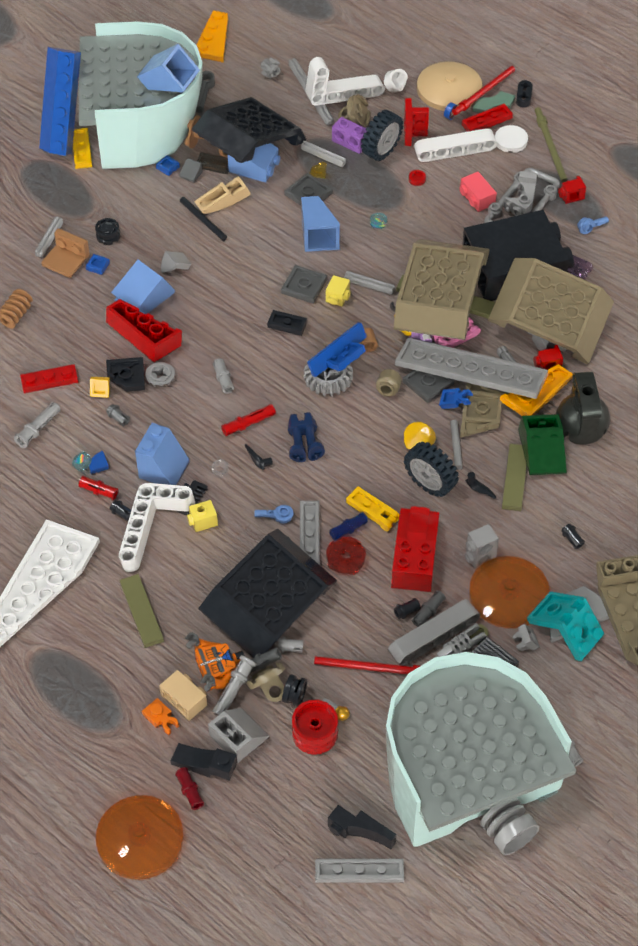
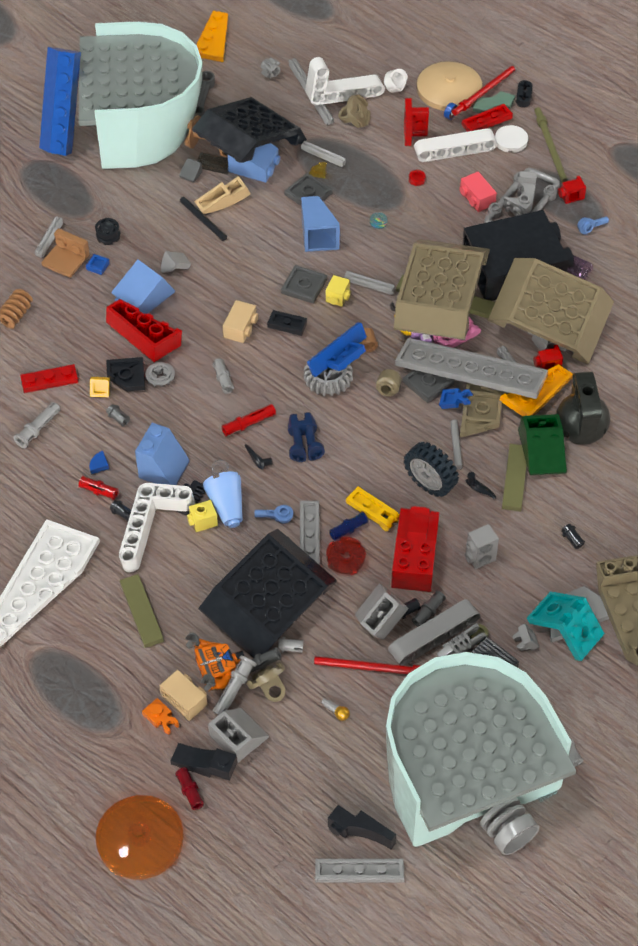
(81, 148): yellow tile -> none
(82, 461): clear light blue tile -> none
(167, 165): blue tile -> none
(169, 70): medium blue slope -> none
(226, 497): none -> light blue cone
(240, 321): none -> tan brick
(294, 690): black wheel -> none
(314, 727): red wheel -> none
(348, 134): medium lavender brick -> none
(381, 612): none -> light grey slope
(382, 135): black wheel -> none
(418, 432): yellow hair -> none
(507, 590): clear orange dish -> none

